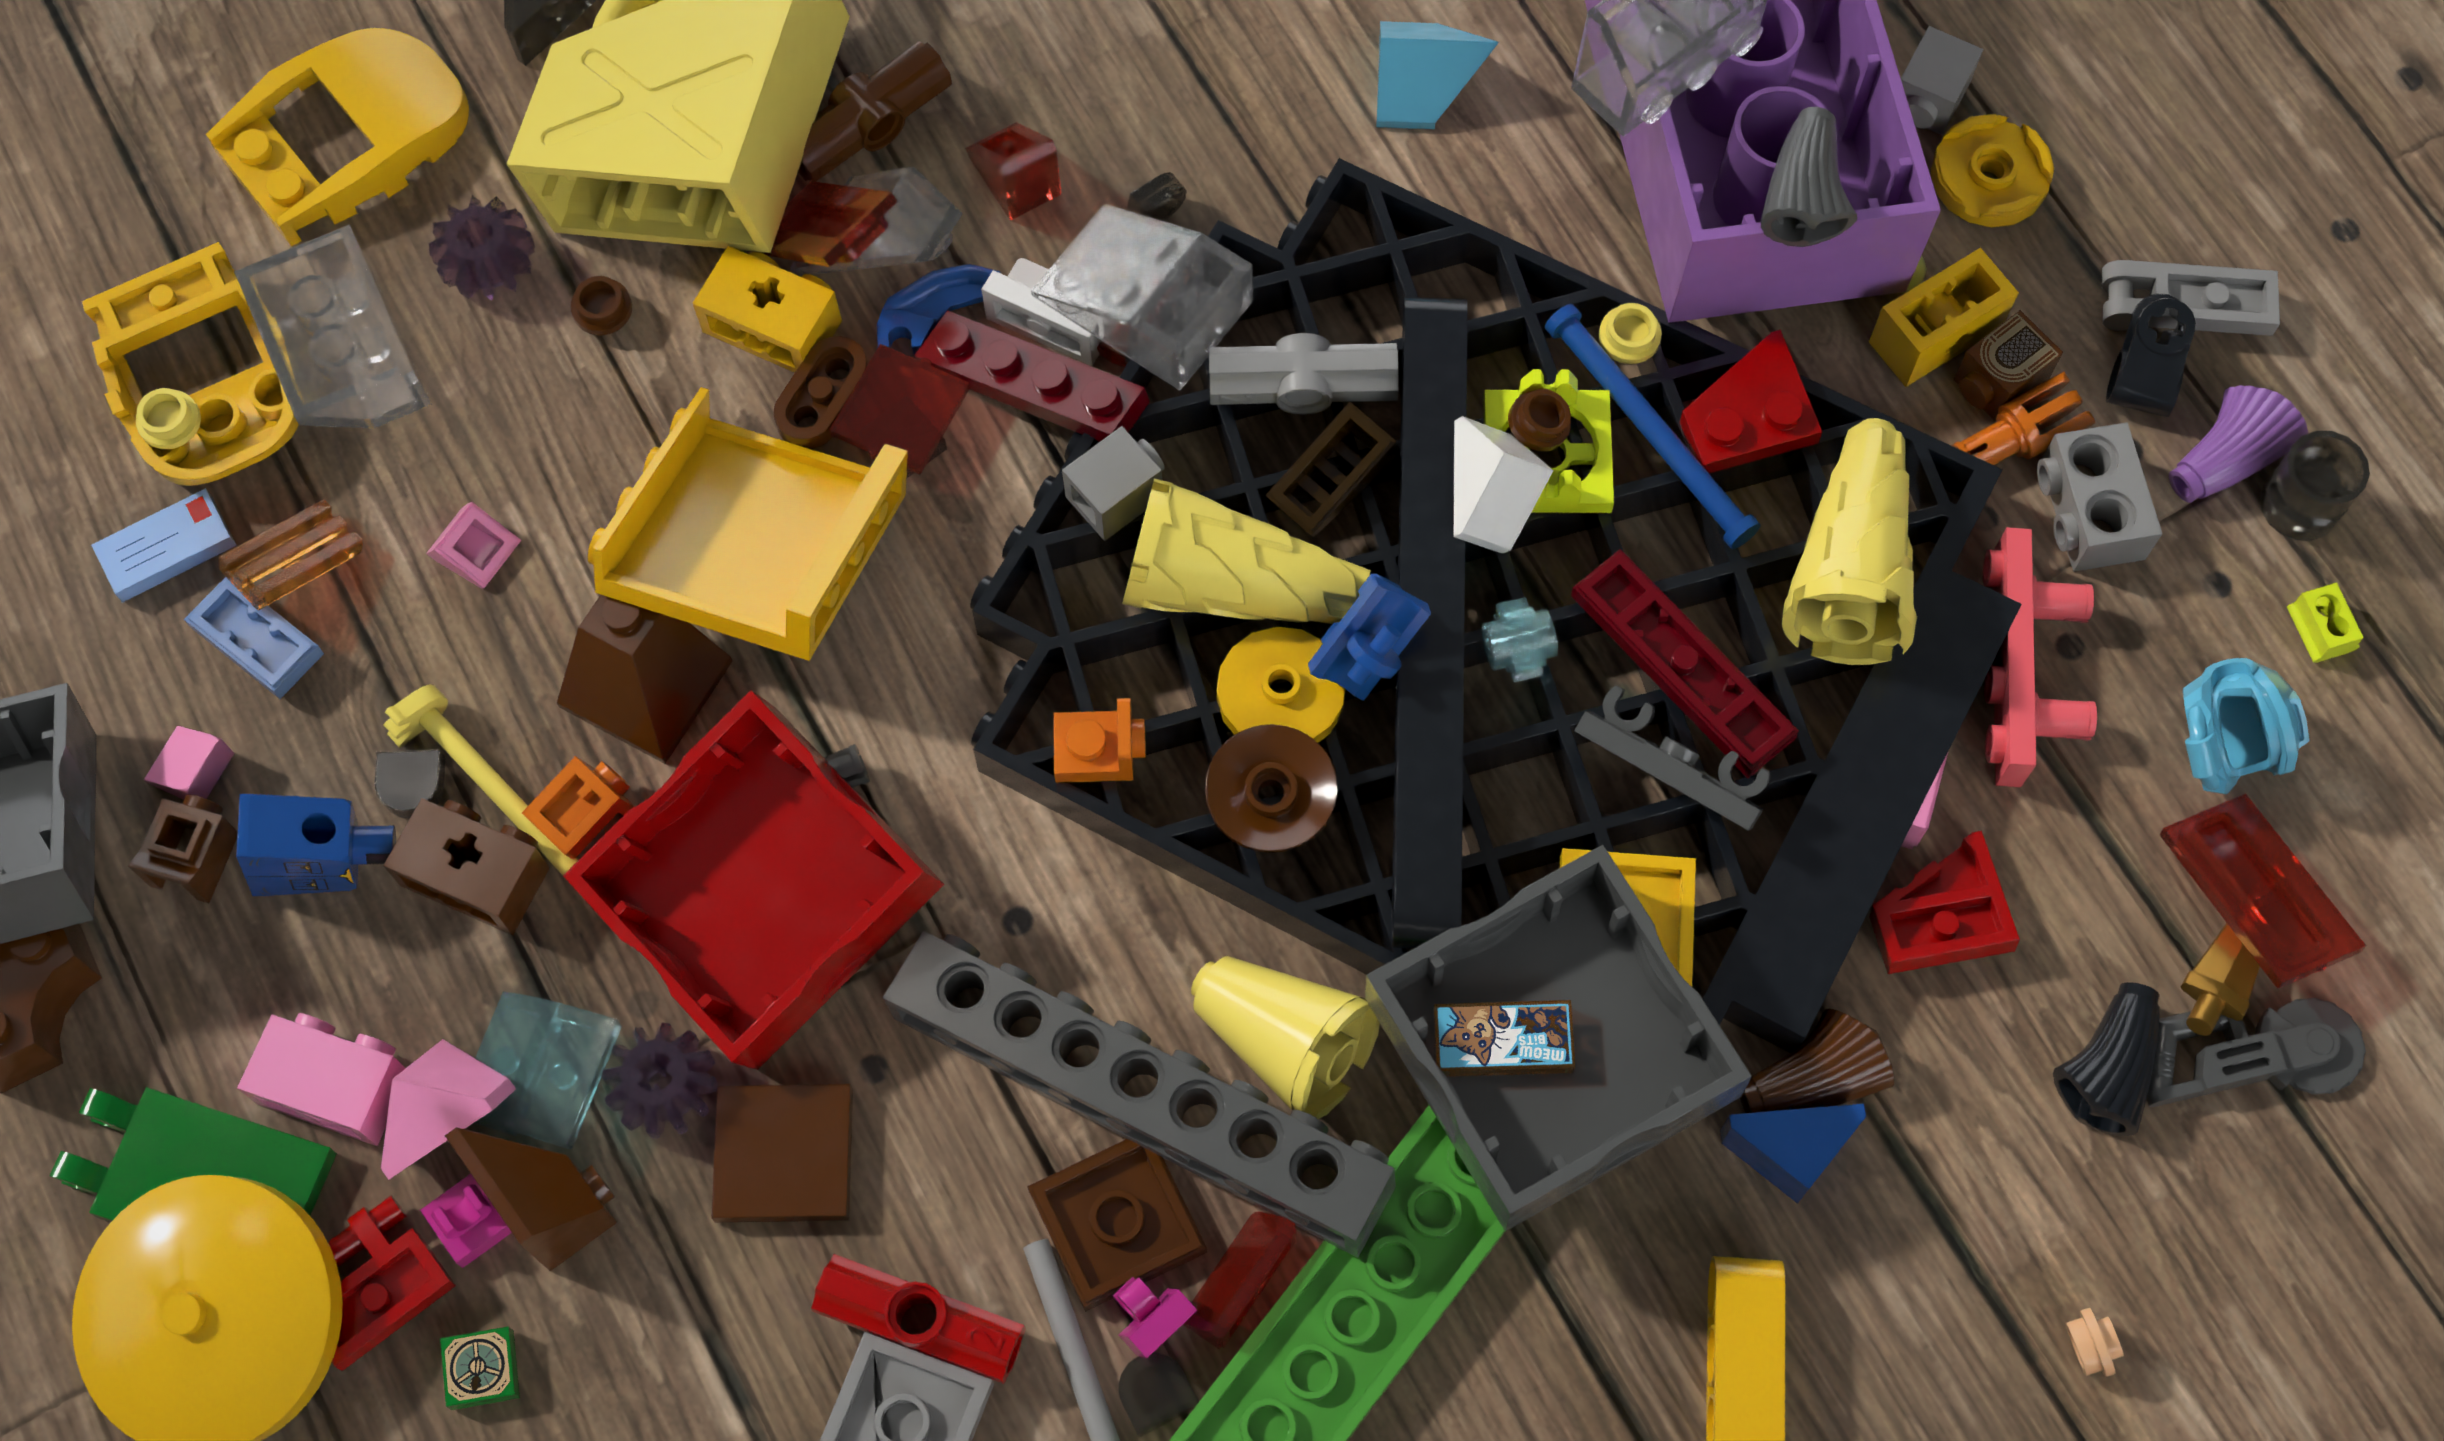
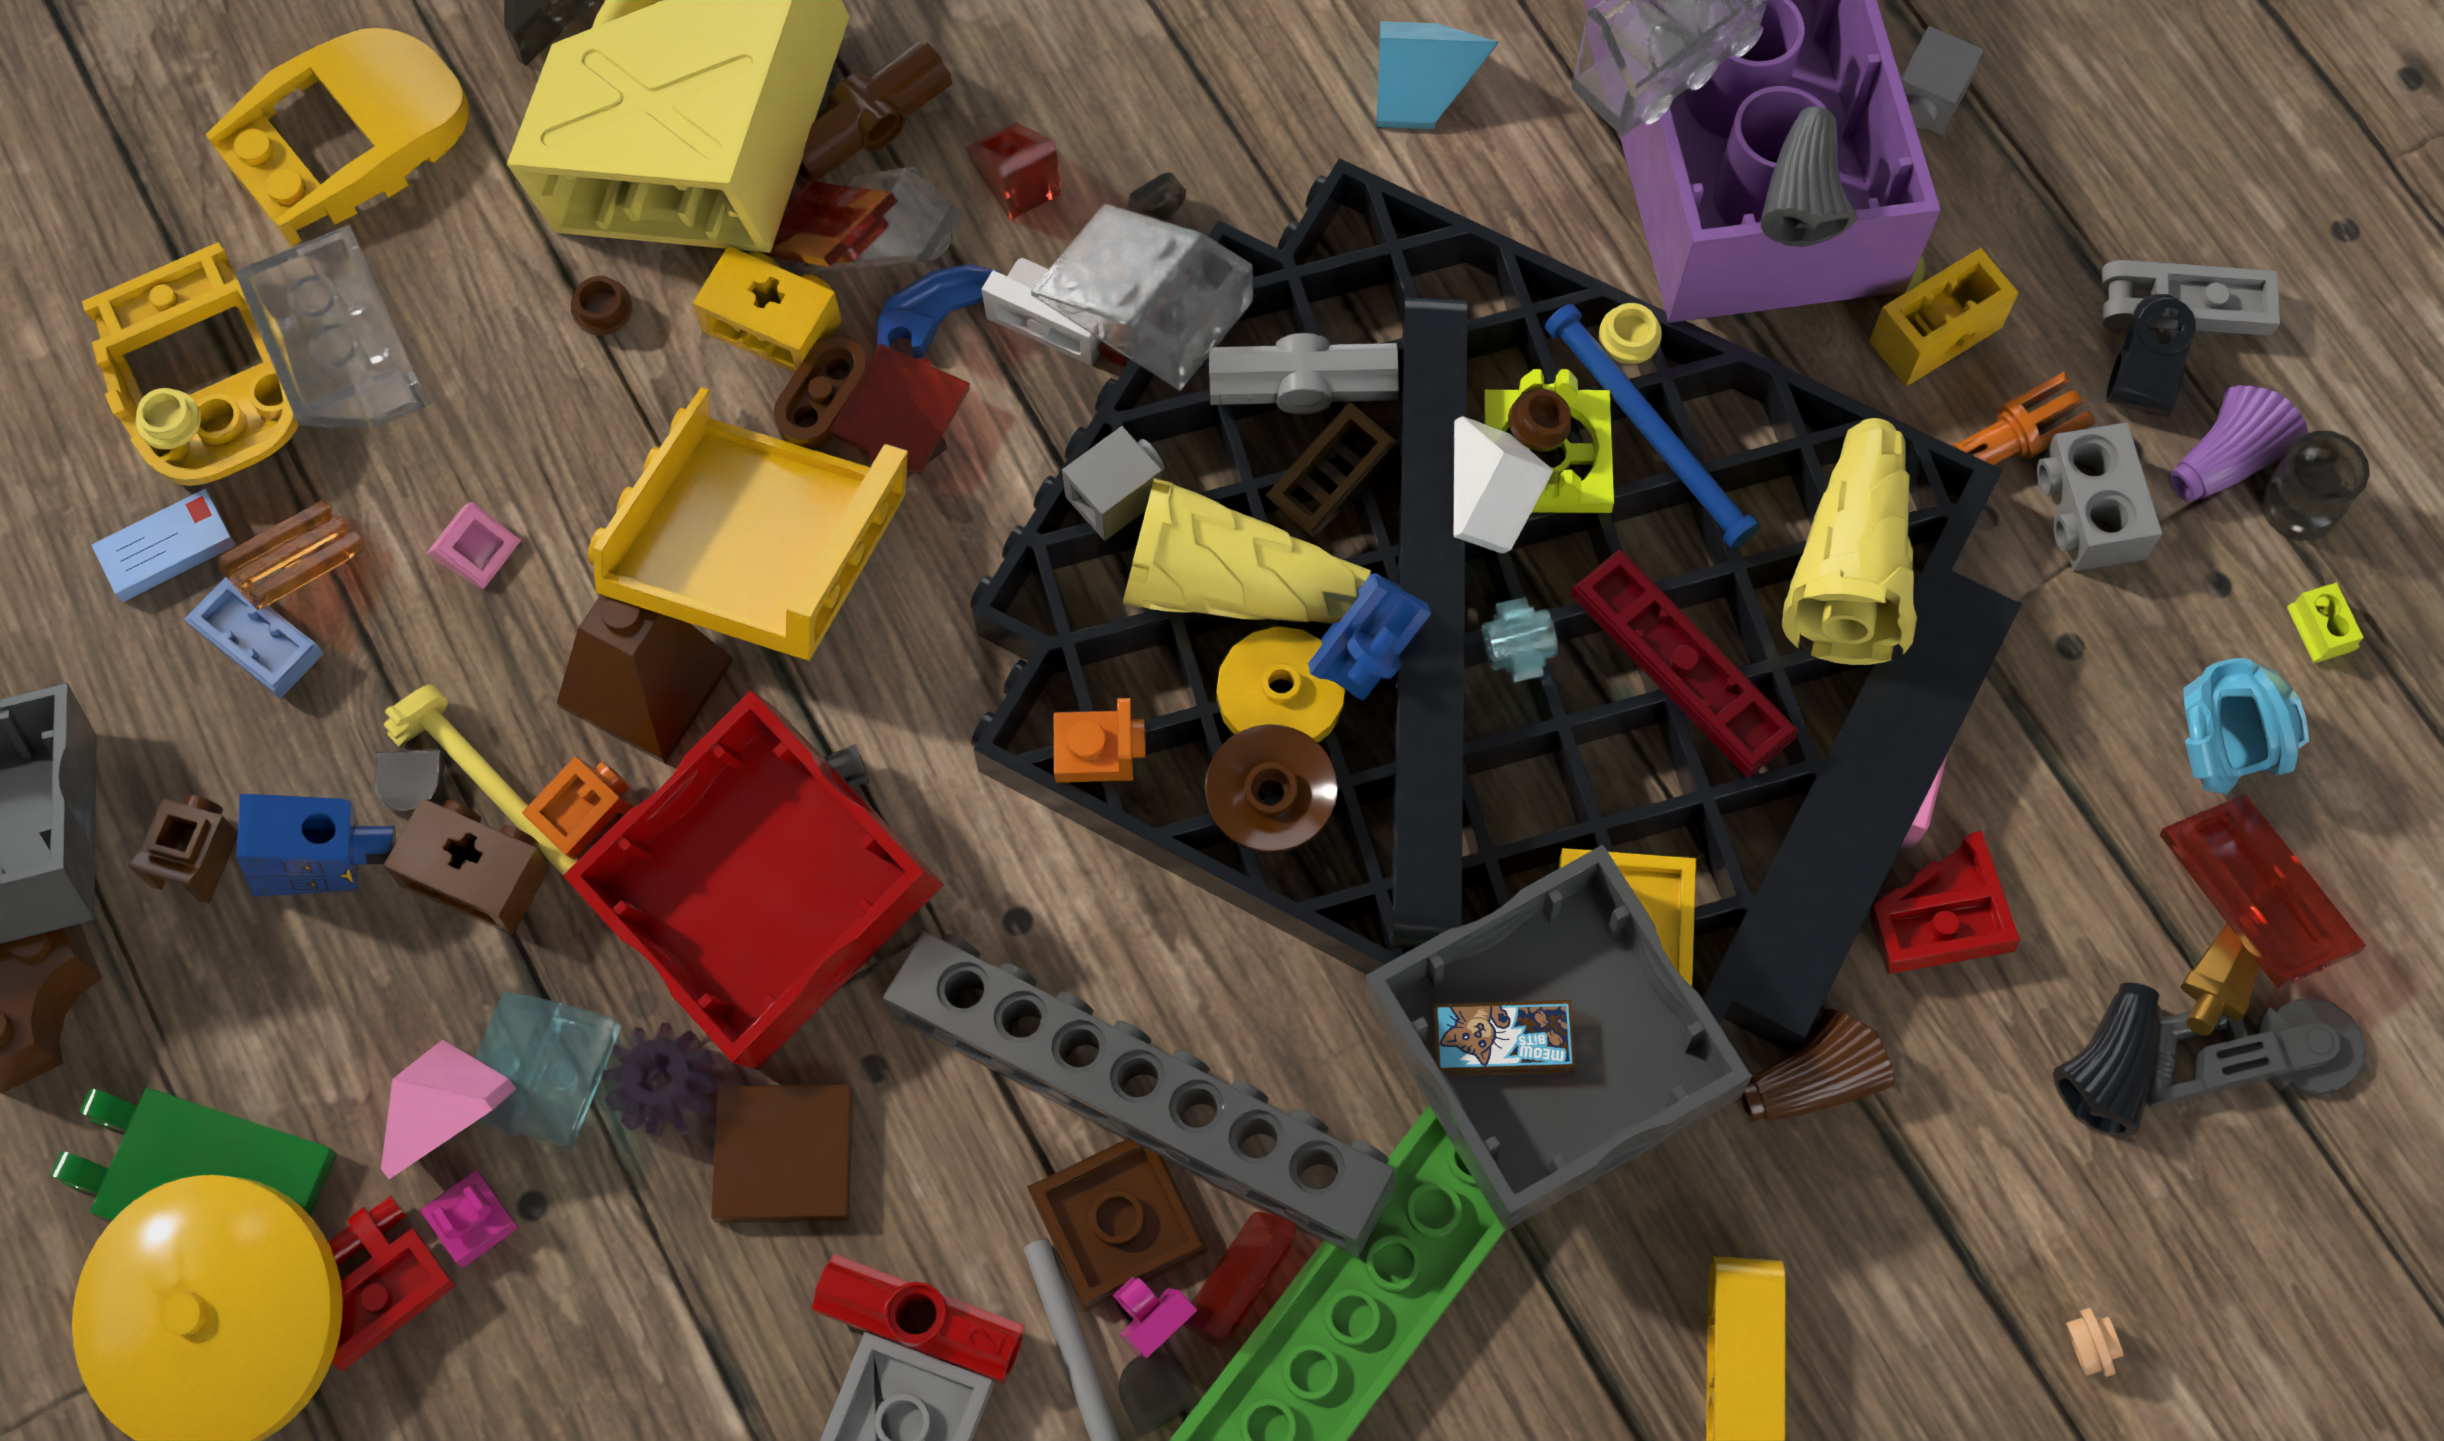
(189, 763): bright pink slope -> none
(322, 1077): bright pink brick -> none
(479, 1368): tile -> none
(482, 247): gear -> none
(537, 1194): reddish brown slope -> none
(1033, 377): dark red plate -> none
(1287, 1029): light yellow cone -> none
(1673, 761): dark grey plate -> none
(1752, 410): red wing -> none
(1792, 1144): blue slope -> none
(1997, 147): yellow plate -> none
(2006, 364): brick -> none
(2011, 681): coral plate -> none

